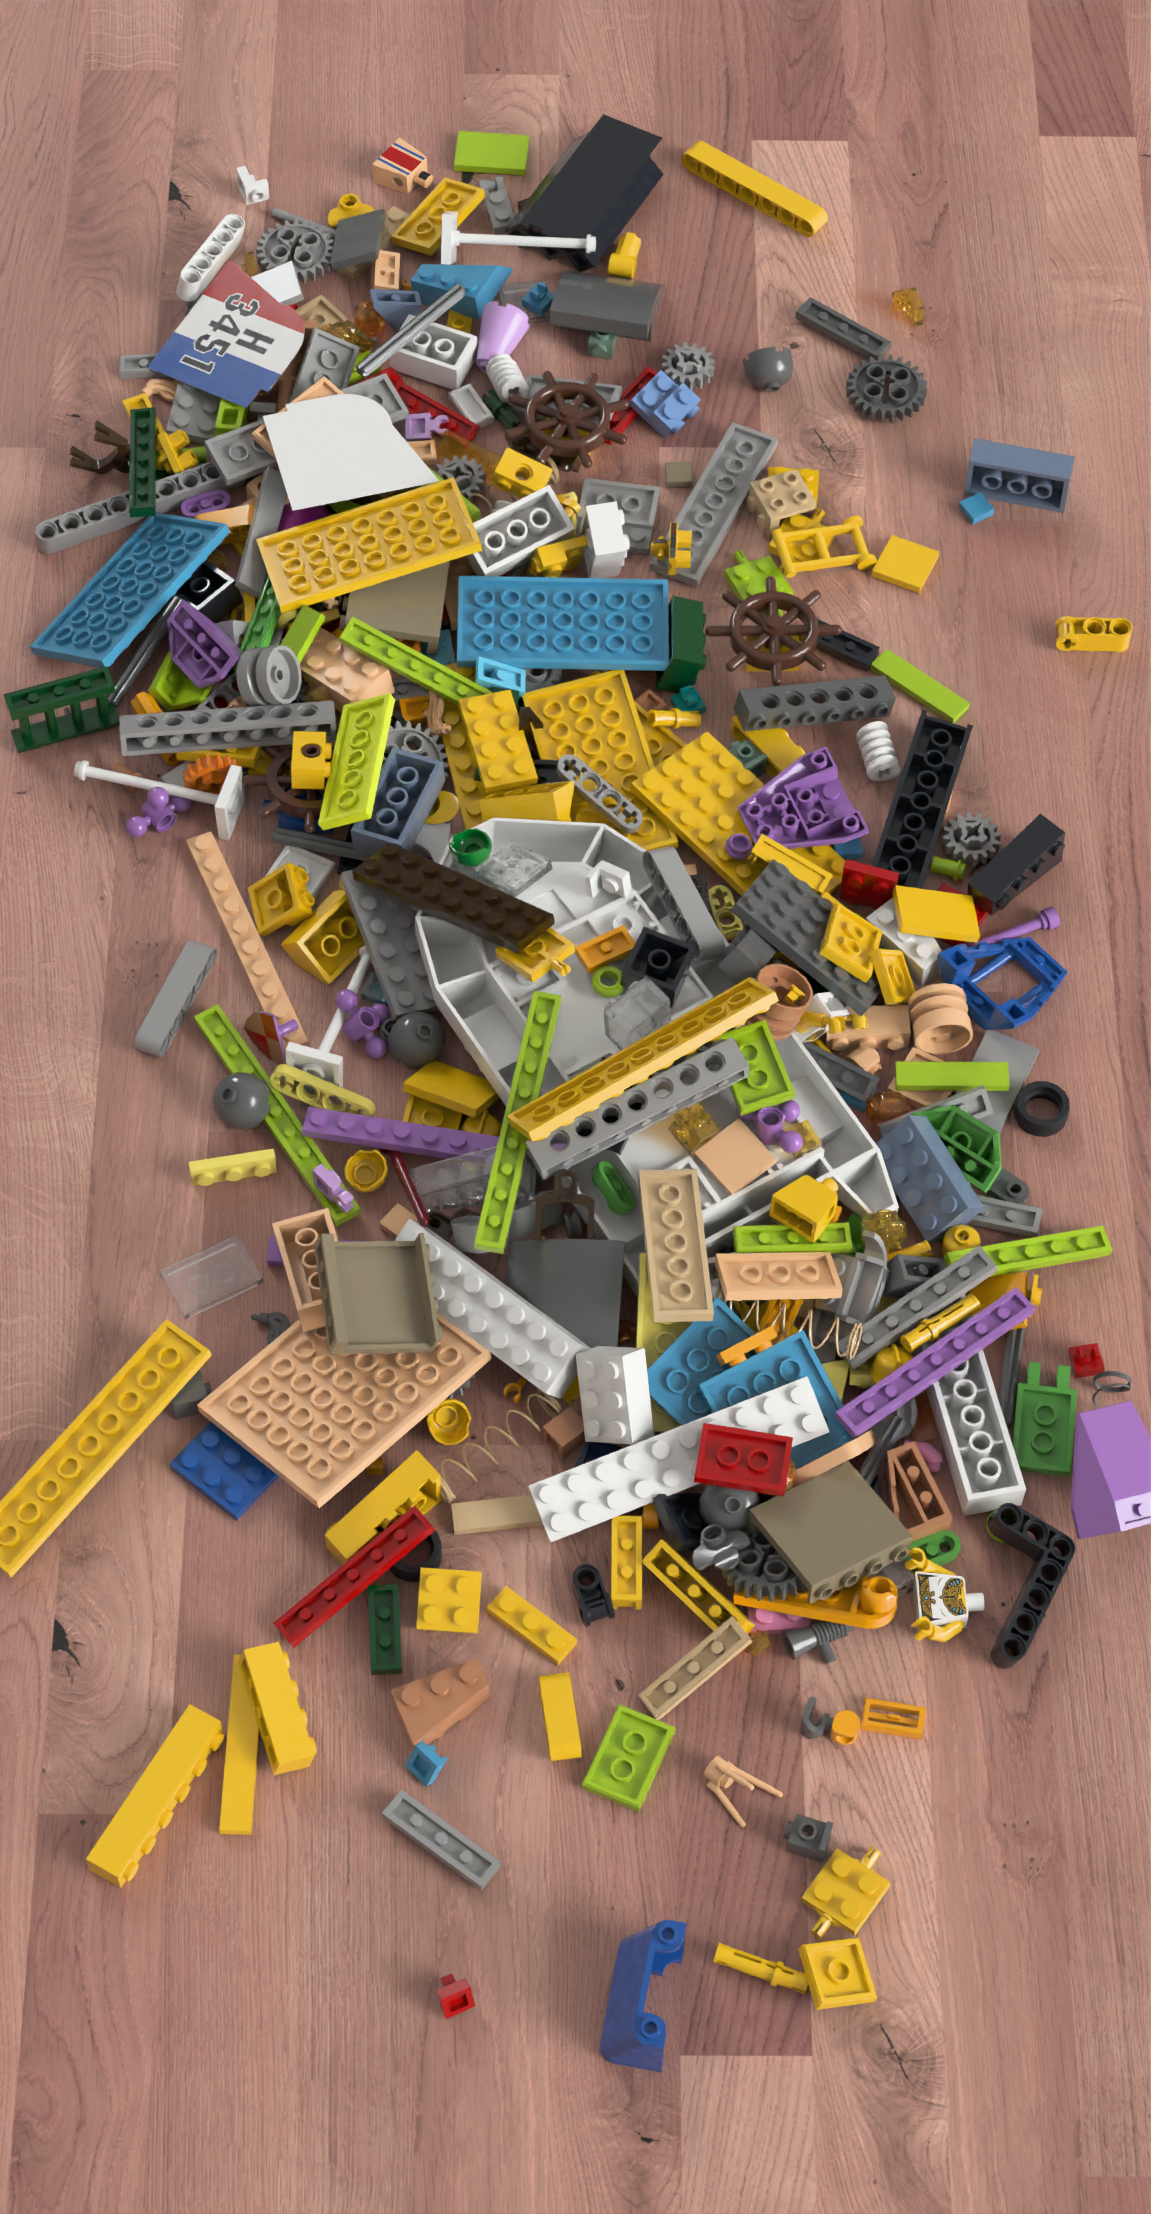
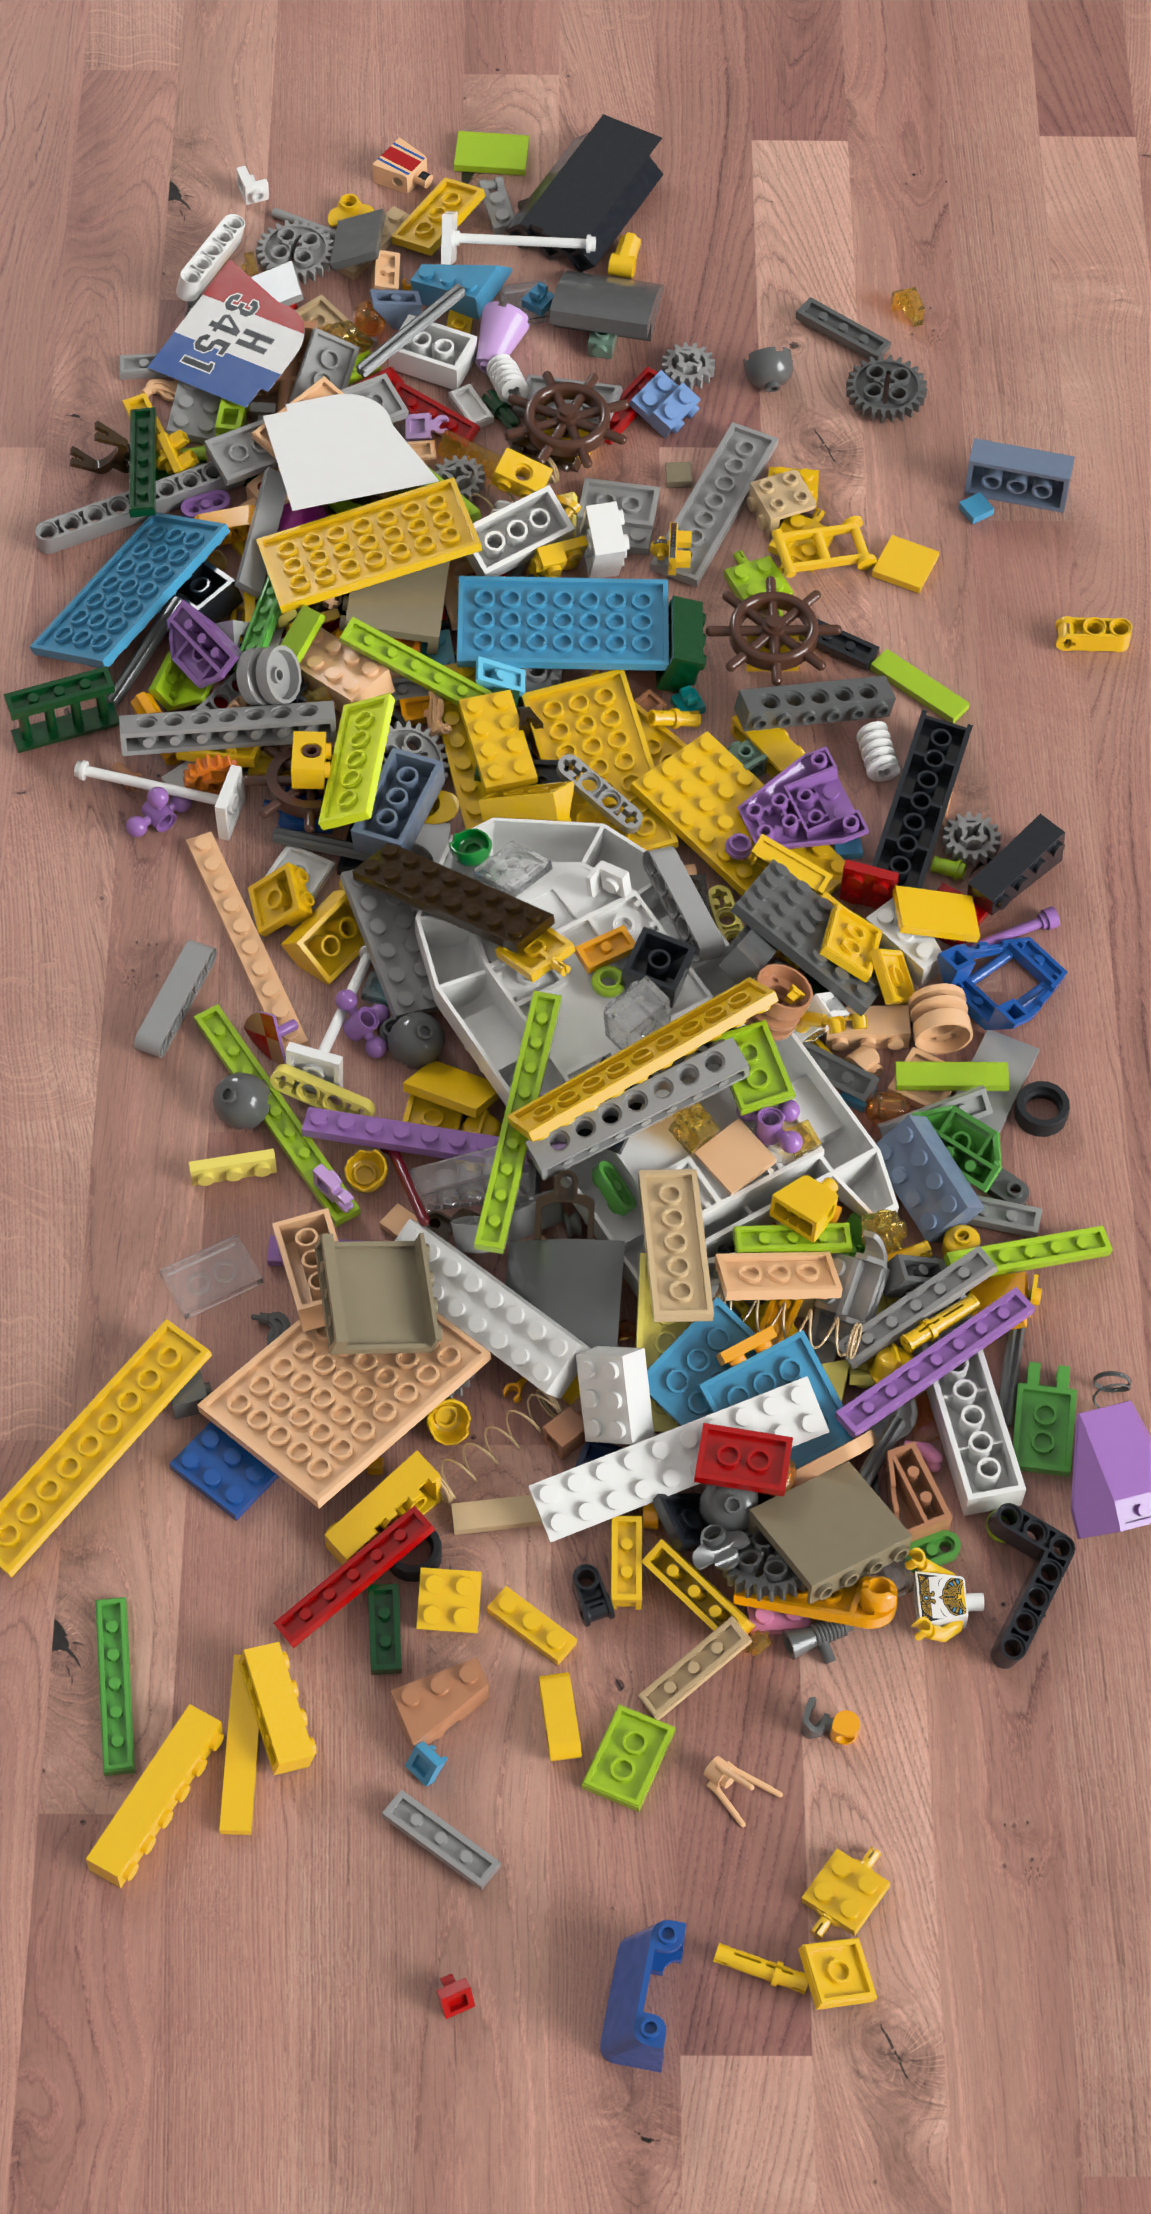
(115, 1686): none -> bright green tile
(754, 188): yellow beam -> none
(808, 1846): dark grey brick -> none
(890, 1729): light orange tile -> none
(1086, 1360): red tile -> none

